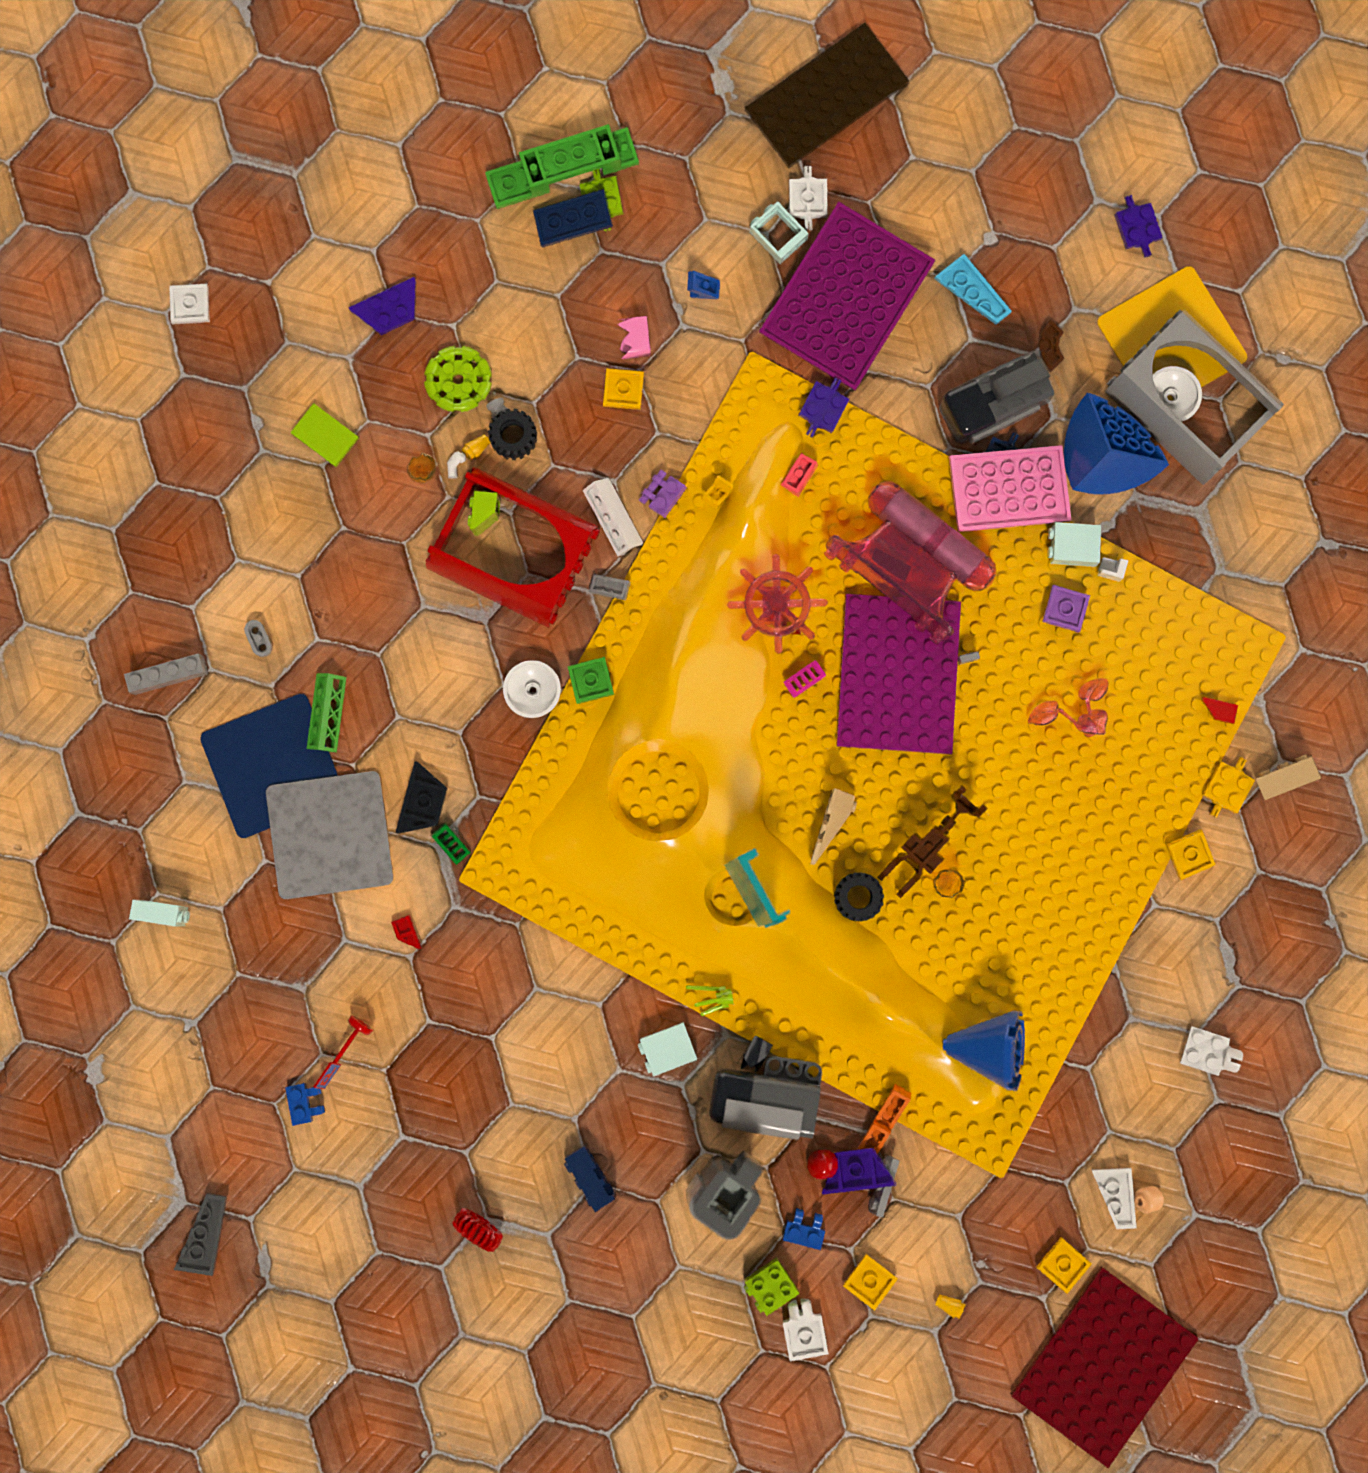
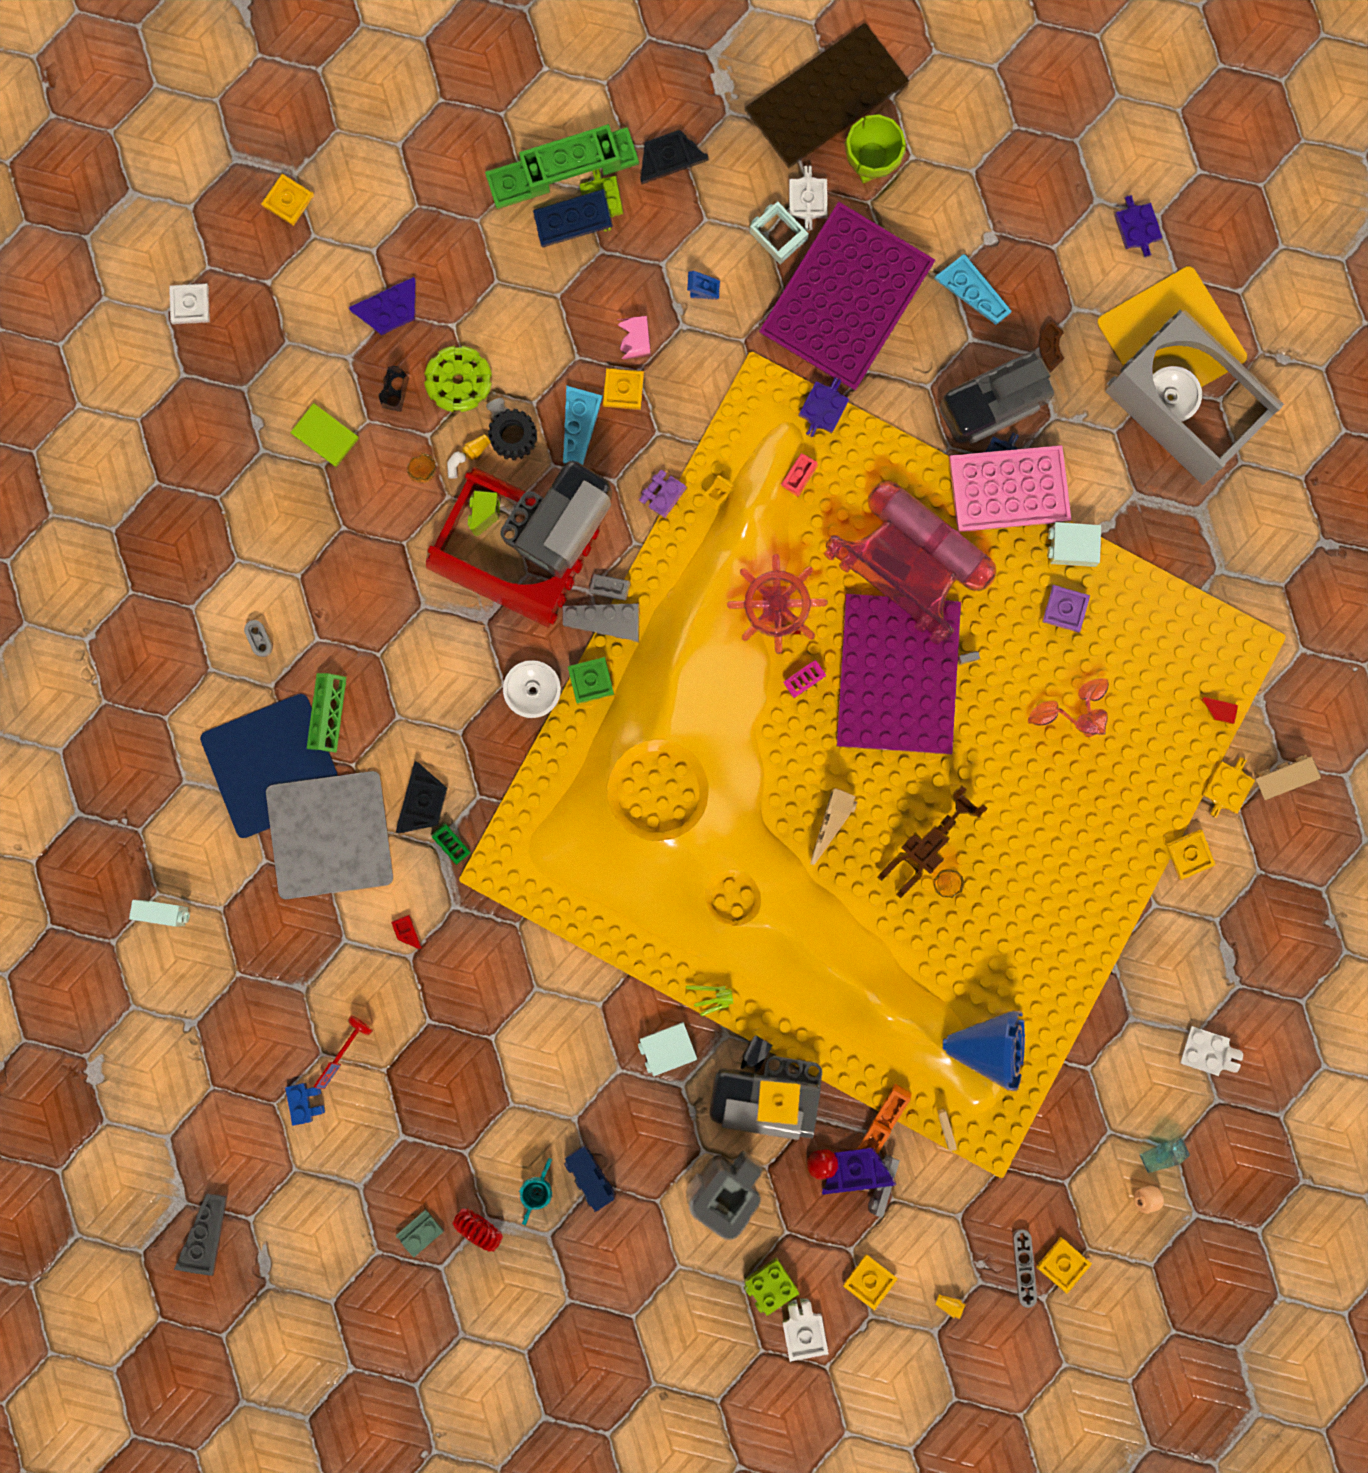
(166, 674): light grey brick -> none
(287, 199): none -> yellow plate
(384, 395): none -> black piece
(419, 1233): none -> sand green plate
(529, 1197): none -> teal helmet
(562, 521): none -> piece
(580, 419): none -> medium azure wing
(610, 620): none -> light grey wing
(612, 516): white panel -> none
(669, 155): none -> black wing
(752, 891): panel -> none
(778, 1102): none -> yellow plate
(804, 1234): blue plate -> none
(874, 889): black tyre -> none
(875, 147): none -> lime plate
(946, 1129): none -> tan tile
(1027, 1267): none -> light grey beam
(1104, 1367): dark red plate -> none
(1108, 449): blue brick -> none
(1112, 569): white panel -> none
(1118, 1194): white wing -> none
(1165, 1155): none -> clear light blue slope

